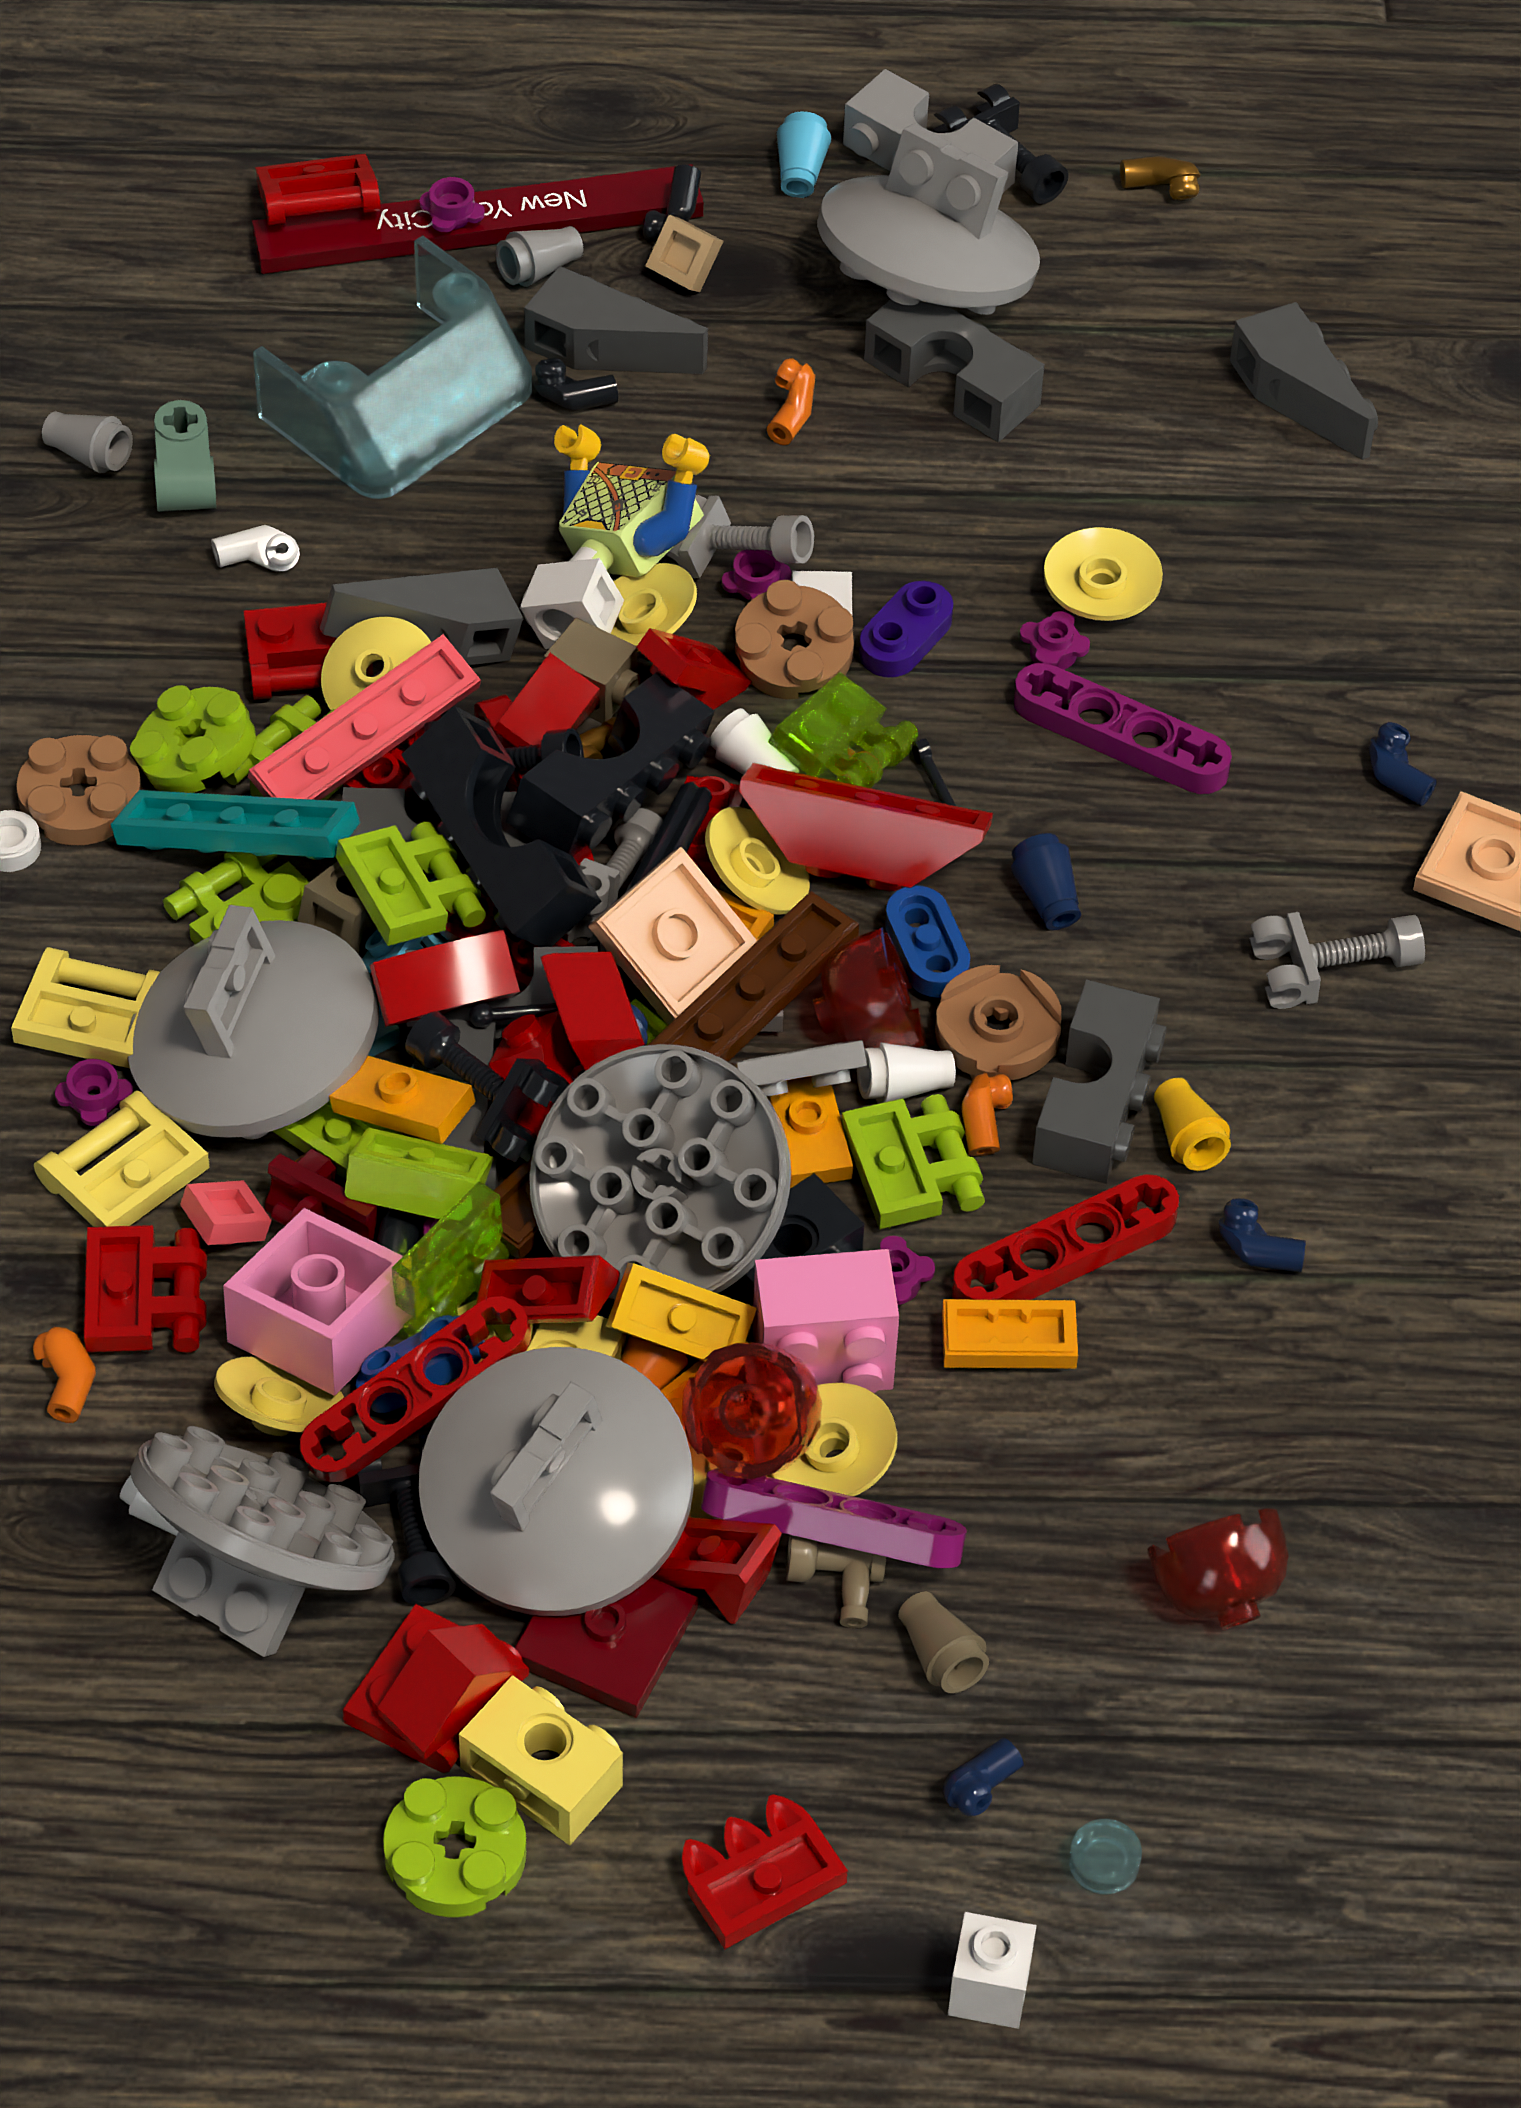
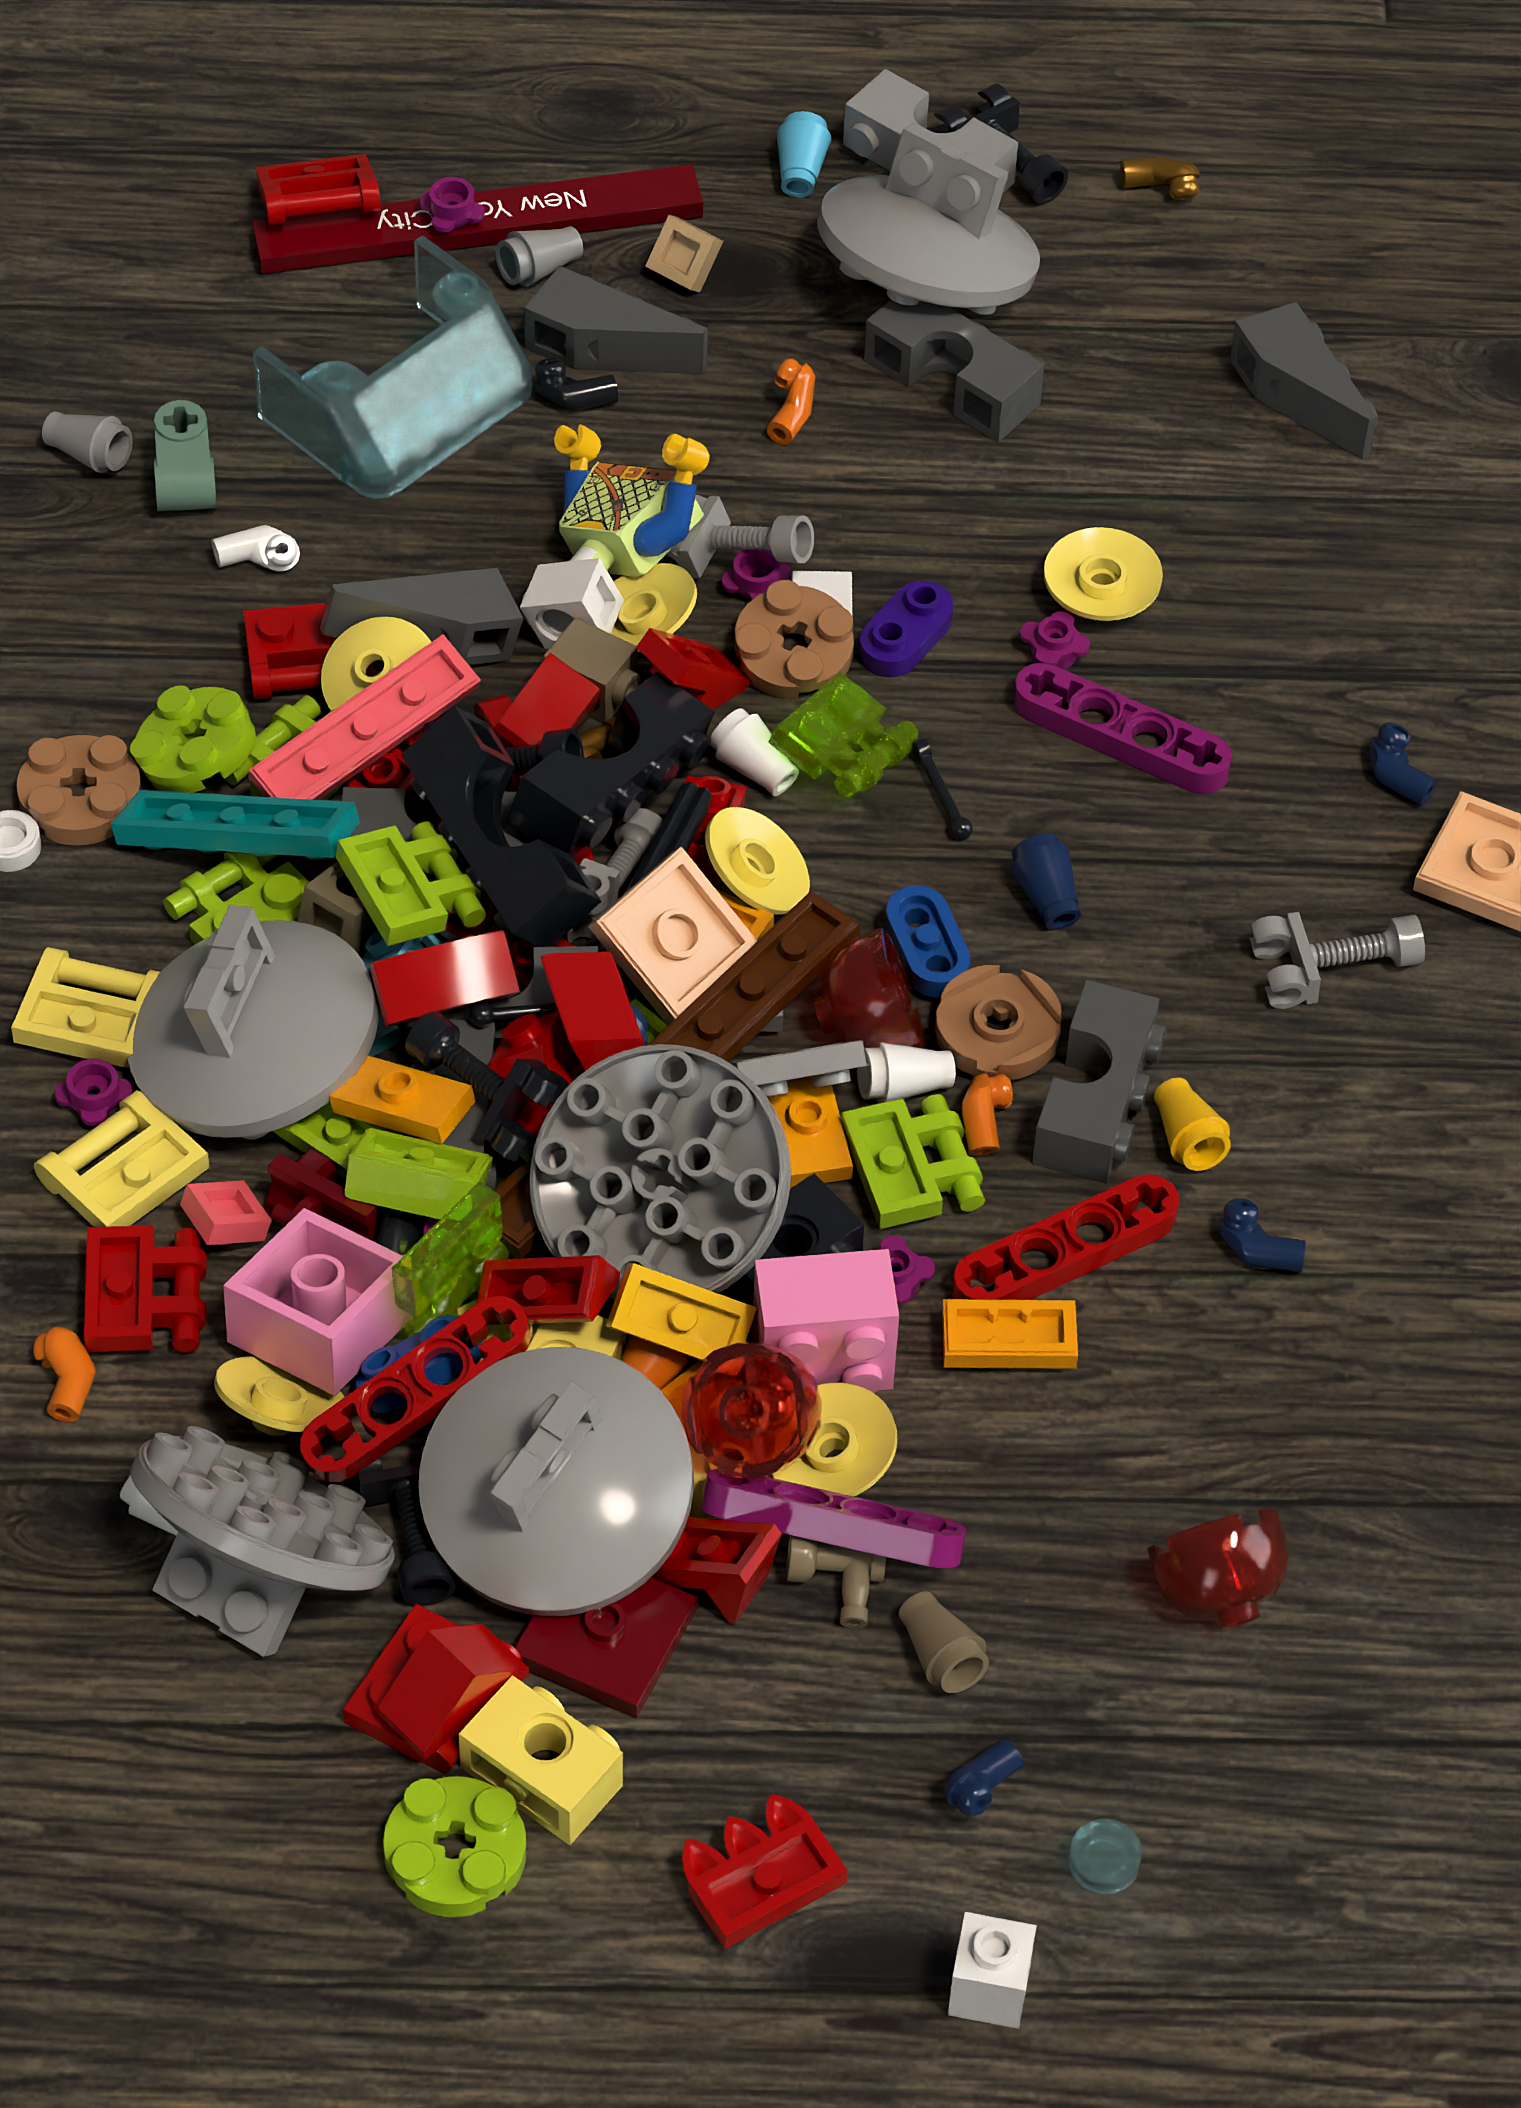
(680, 203): black arm -> none
(858, 828): red wedge -> none

